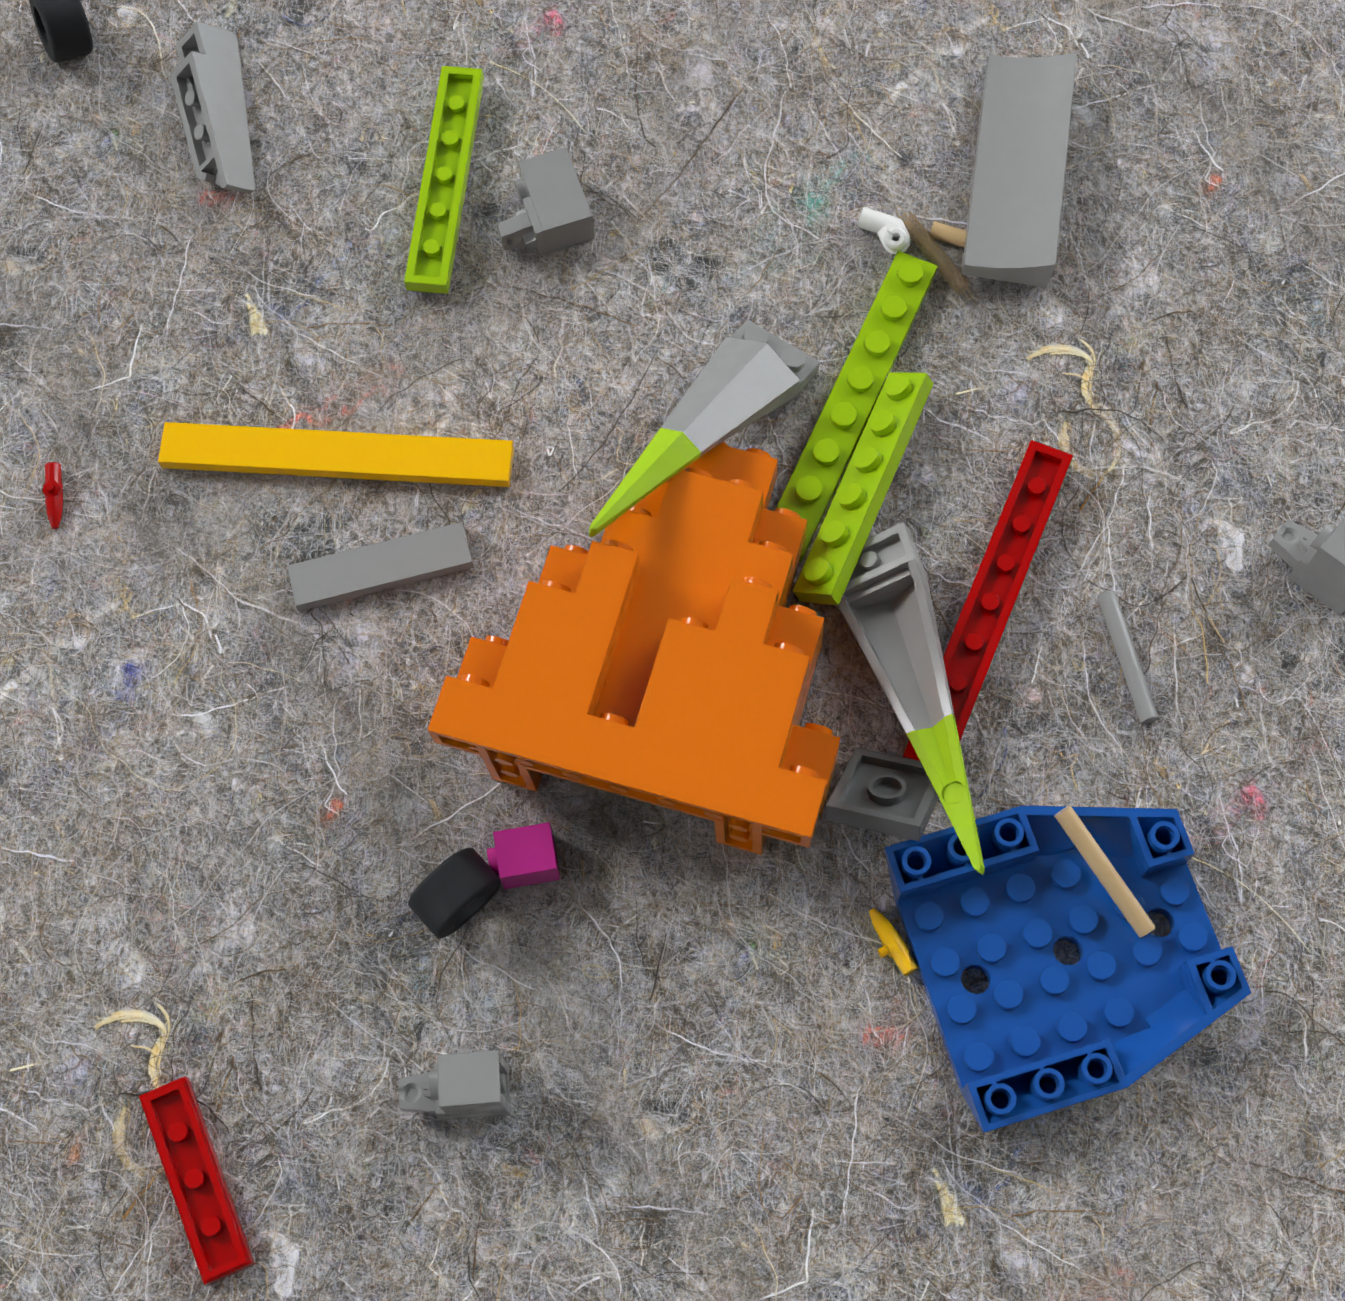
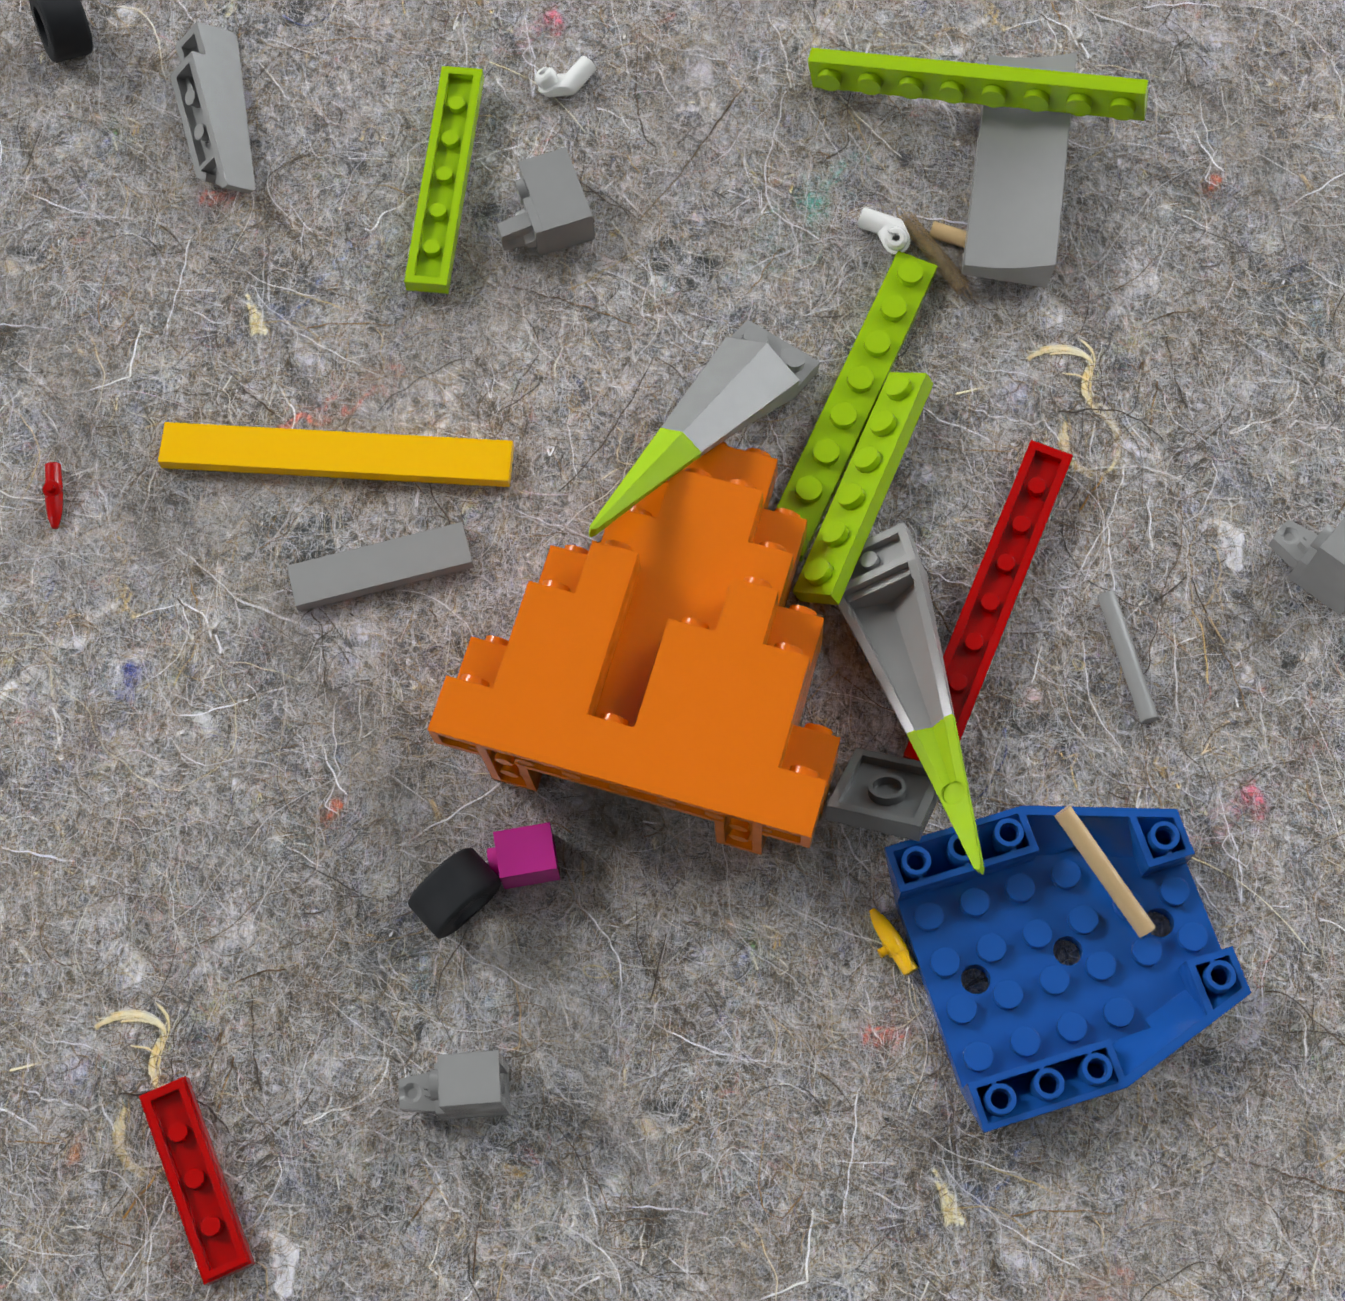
(564, 84): none -> white arm
(979, 84): none -> lime plate

